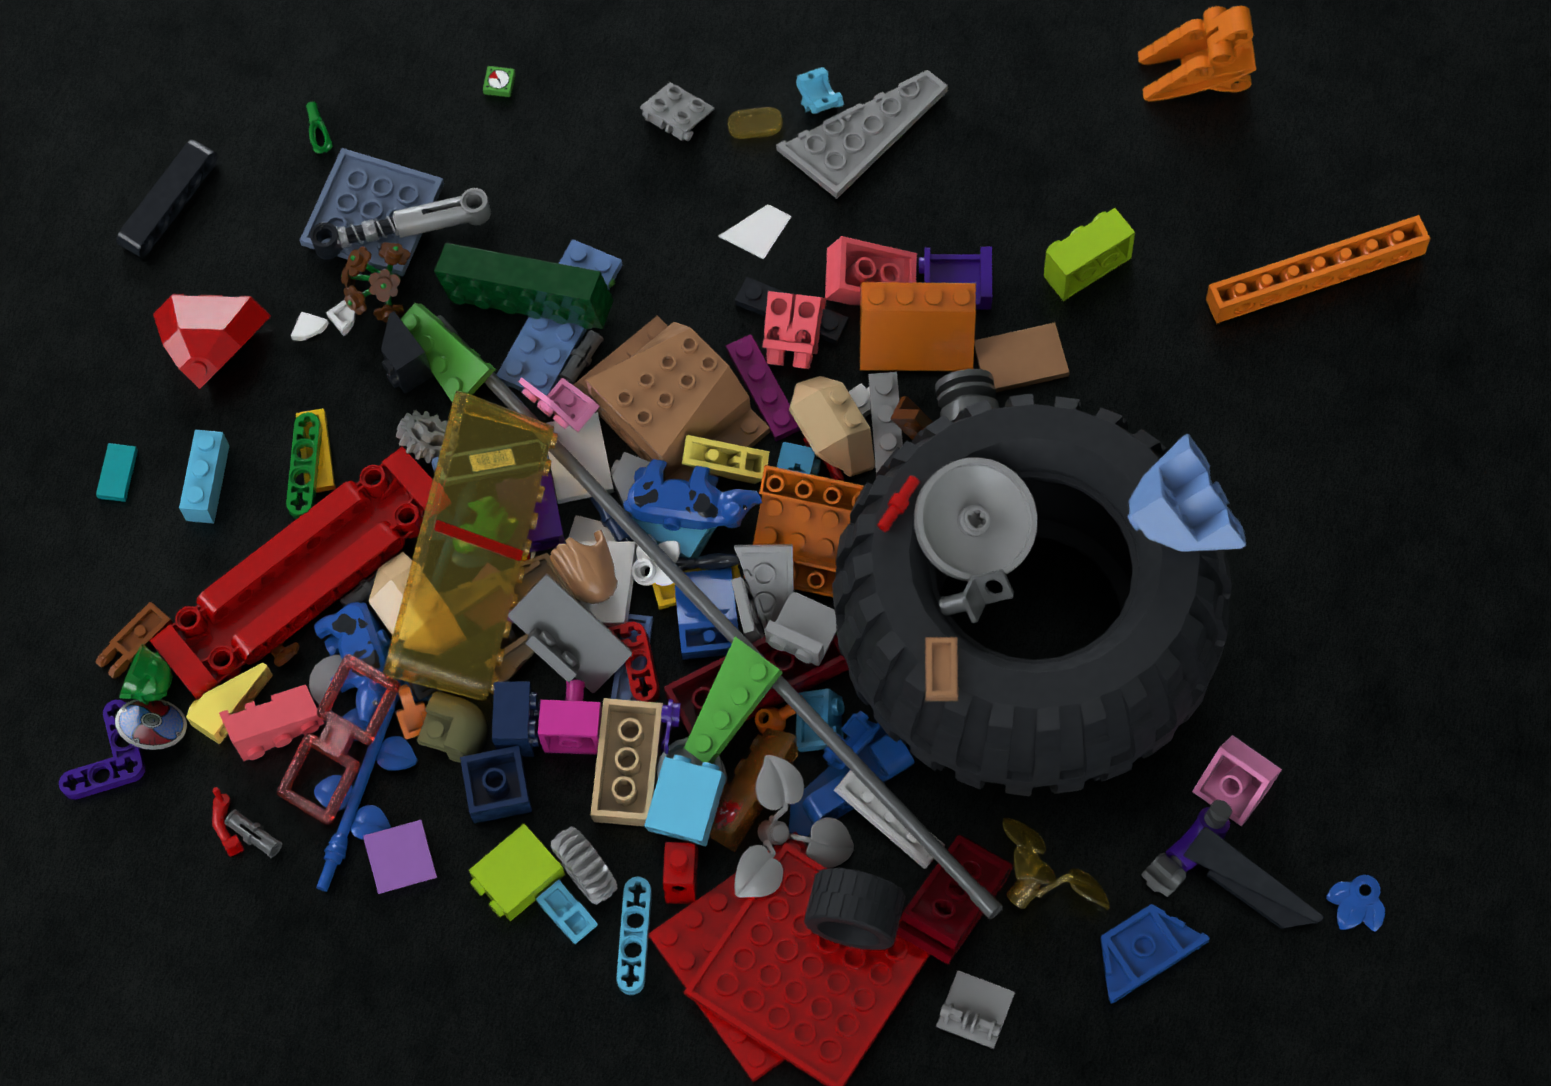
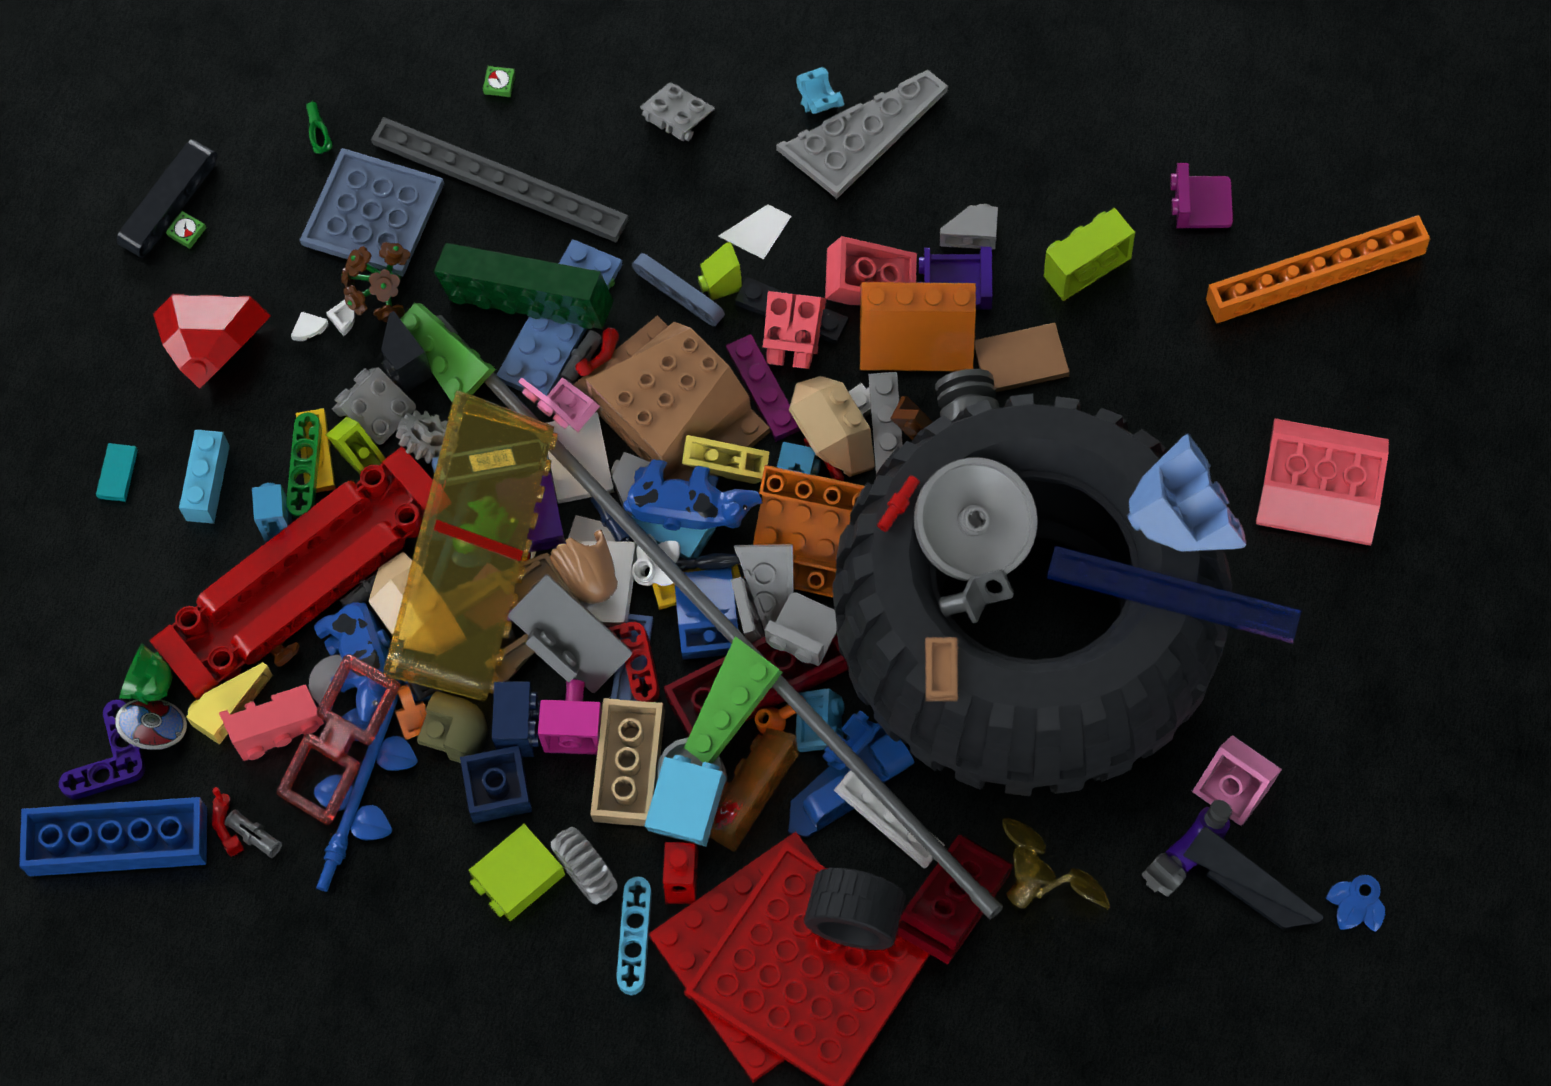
(113, 836): none -> blue brick
(128, 640): dark orange hinge -> none
(186, 230): none -> tile
(270, 509): none -> dark azure brick
(355, 444): none -> lime slope
(374, 404): none -> light grey bracket
(400, 856): medium lavender tile -> none
(404, 222): piece -> none
(500, 179): none -> dark grey plate
(566, 912): medium azure slope -> none
(610, 339): none -> red piece
(671, 716): dark purple plate -> none
(678, 289): none -> sand blue beam
(721, 273): none -> lime slope
(755, 122): clear yellow tile -> none
(829, 842): light grey plant -> none
(971, 228): none -> light grey slope
(975, 1009): light grey hinge -> none
(1144, 949): blue wing -> none
(1174, 594): none -> clear blue tile
(1201, 200): none -> magenta bracket
(1211, 54): orange piece -> none
(1323, 482): none -> coral slope

